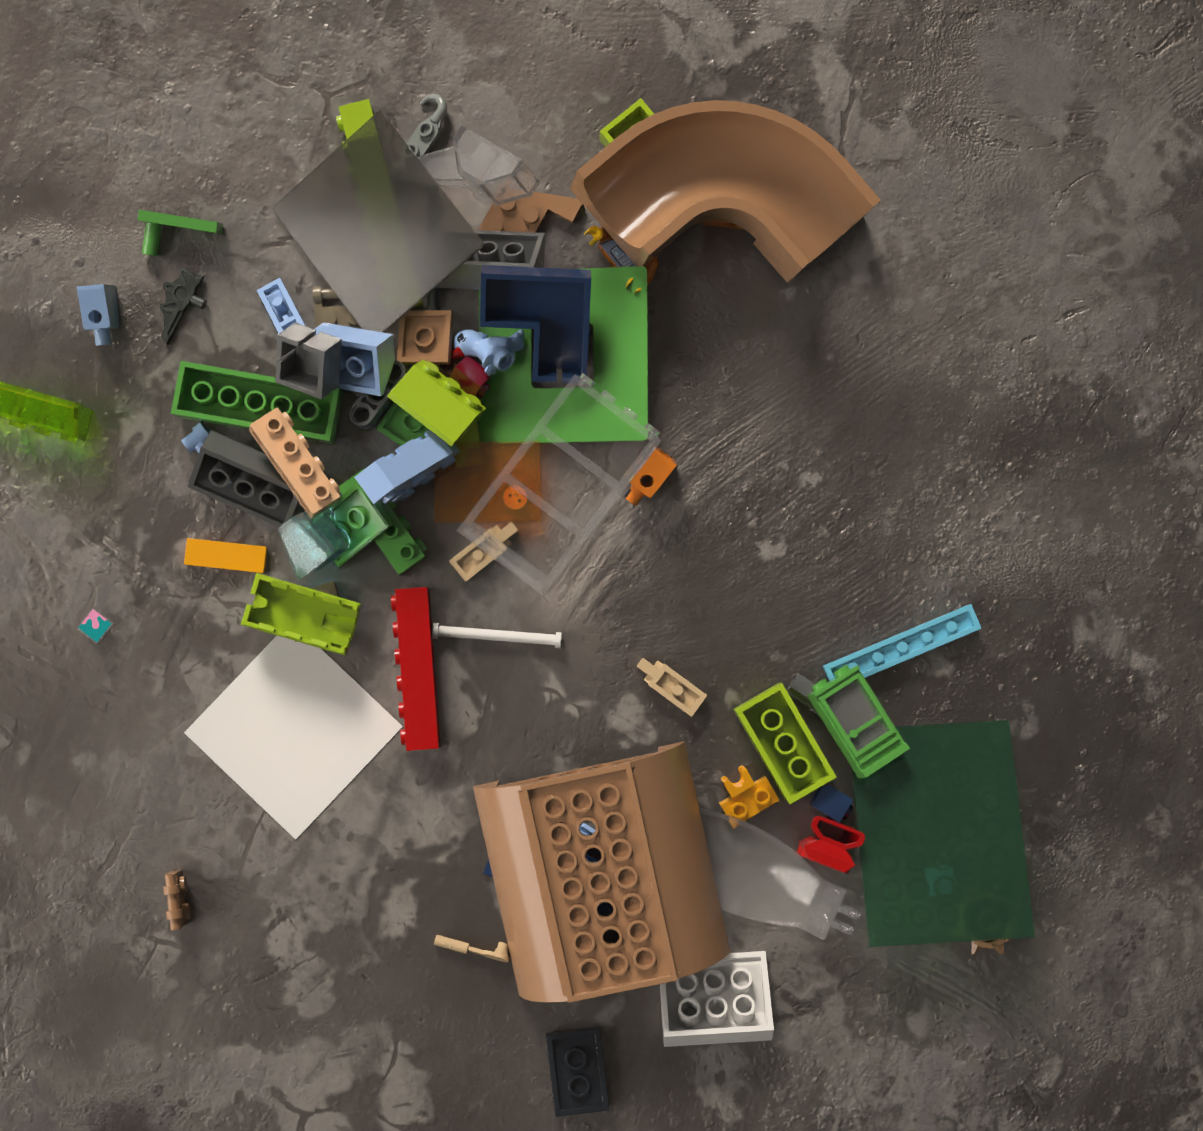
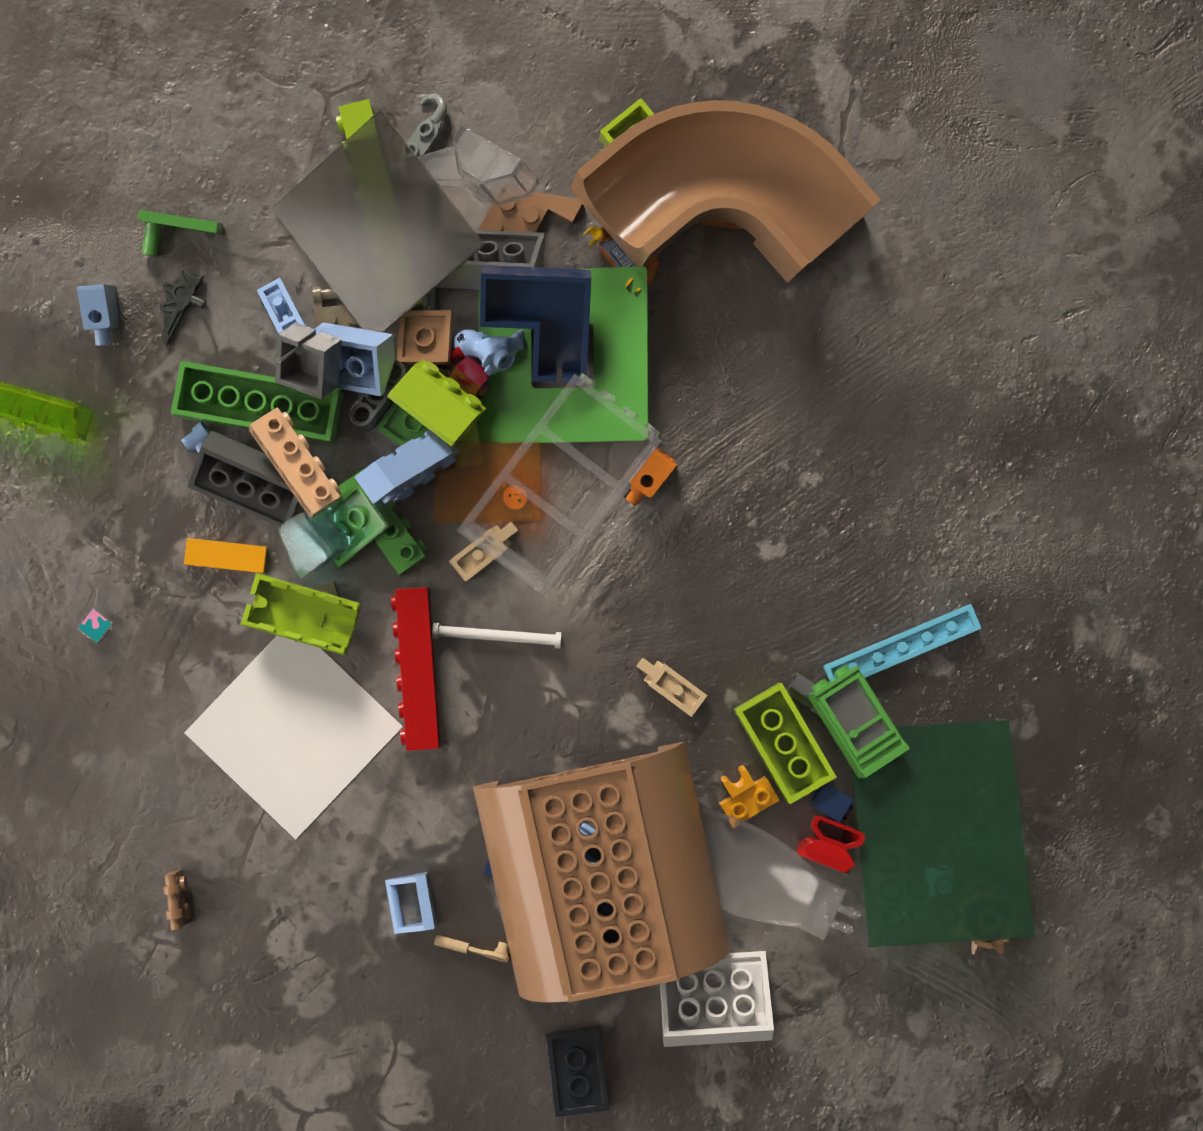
(425, 902): none -> light blue tile

